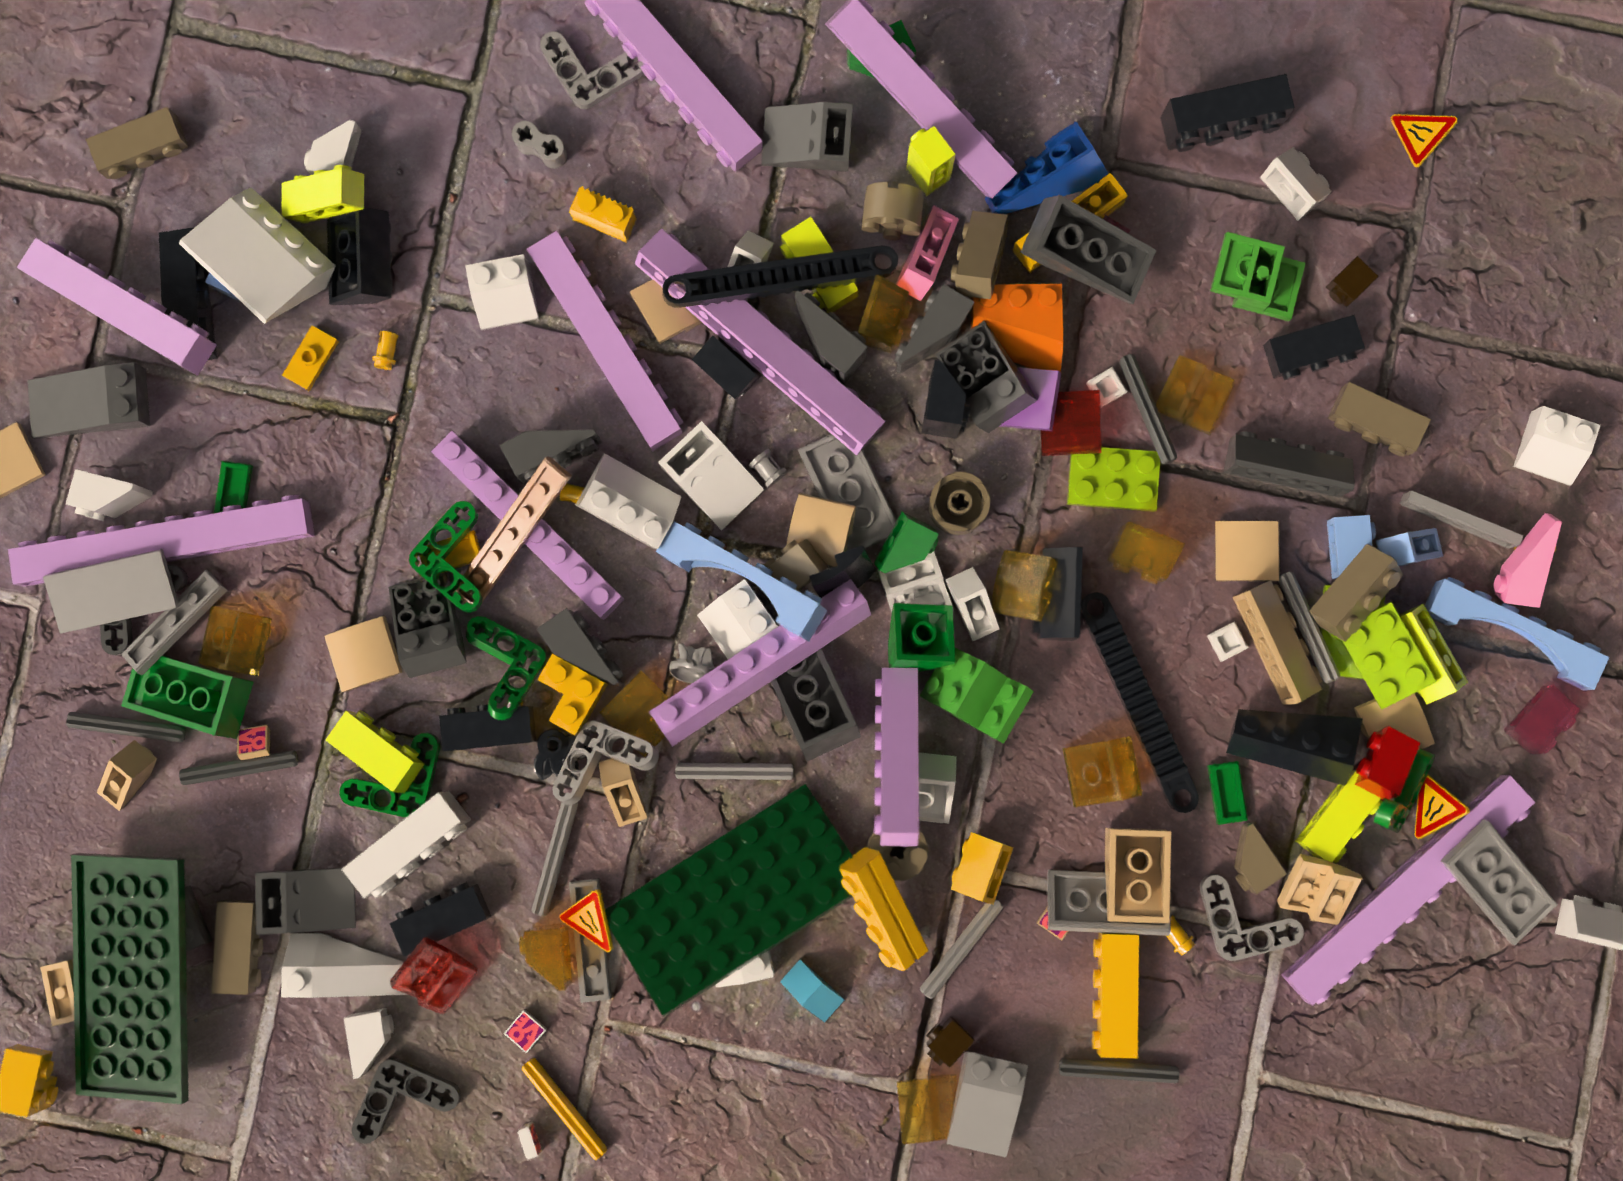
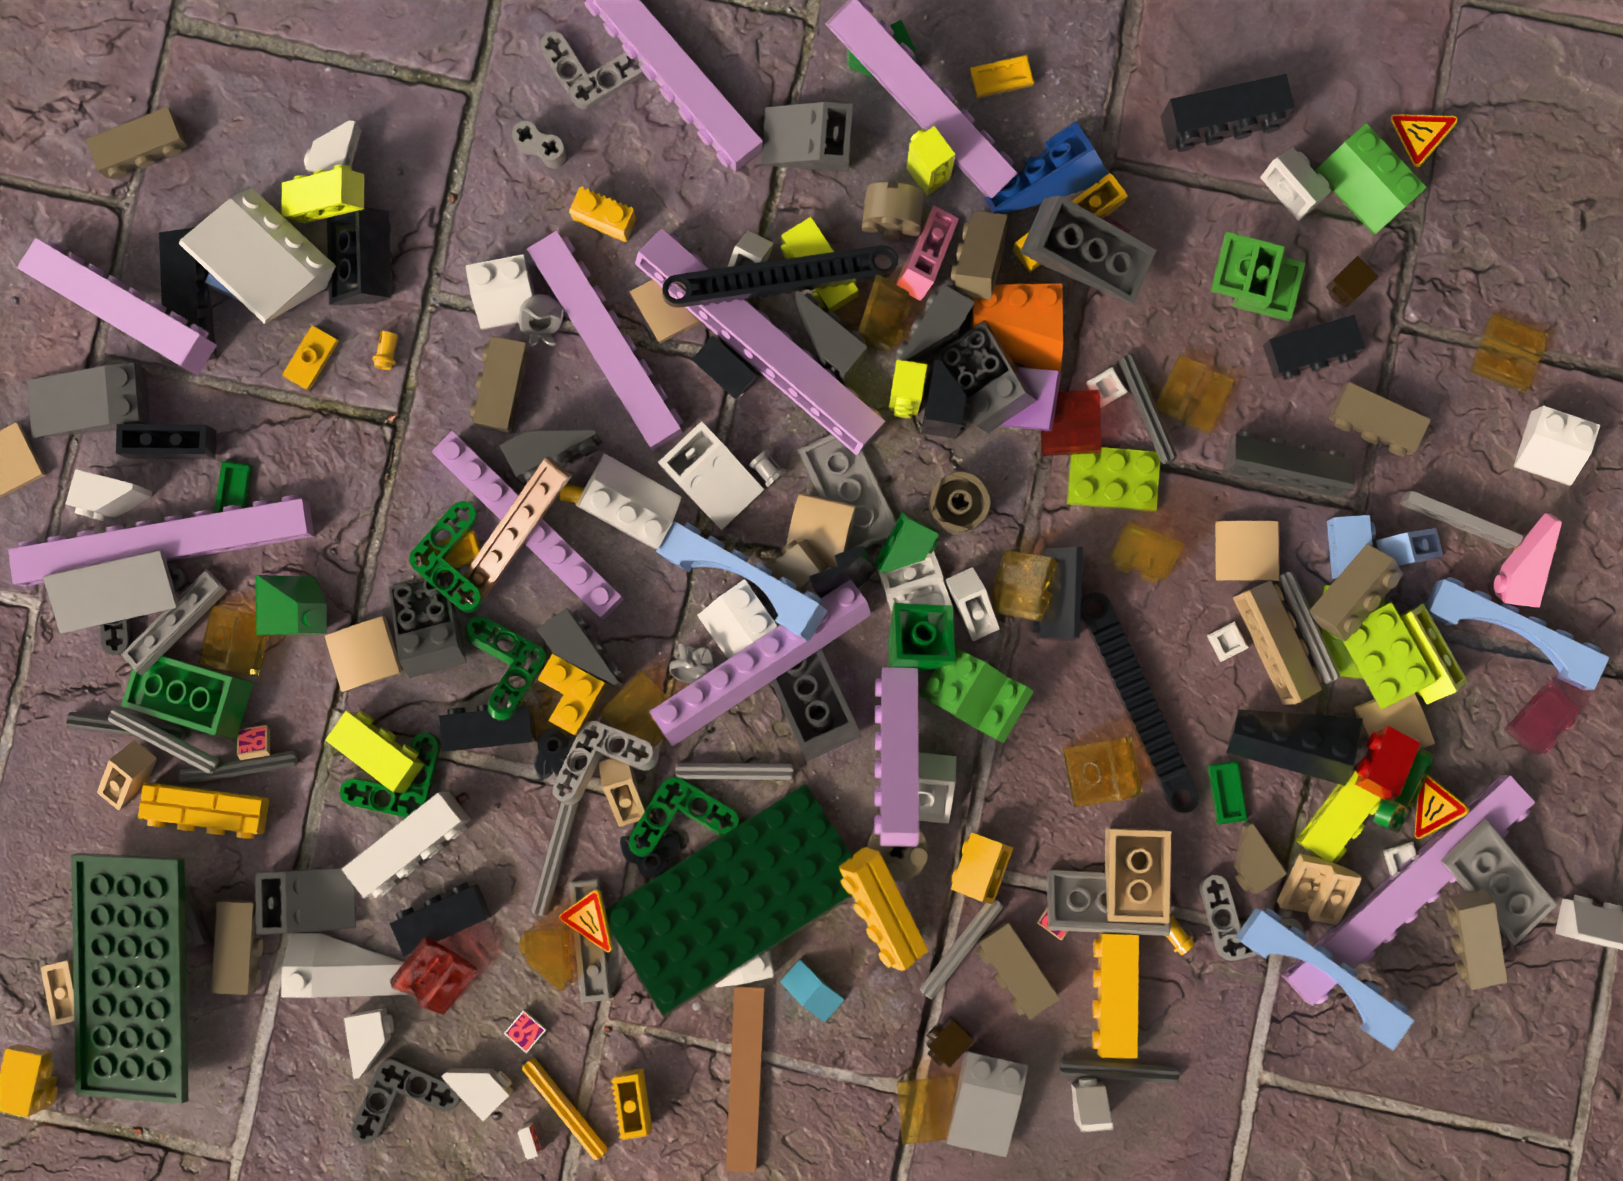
(163, 740): none -> light grey axle
(165, 441): none -> black brick
(203, 808): none -> yellow brick
(289, 606): none -> green slope
(479, 1088): none -> white slope
(500, 384): none -> dark tan brick
(540, 307): none -> light grey piece
(632, 1104): none -> yellow brick
(664, 851): none -> black plate
(683, 805): none -> green beam
(745, 1079): none -> medium nougat tile
(907, 388): none -> neon yellow brick
(1001, 76): none -> yellow plate
(1016, 971): none -> dark tan brick
(1091, 1105): none -> white slope
(1370, 179): none -> bright green slope
(1380, 1018): none -> light blue arch
(1398, 856): none -> white tile
(1477, 939): none -> dark tan brick
(1508, 352): none -> clear yellow slope

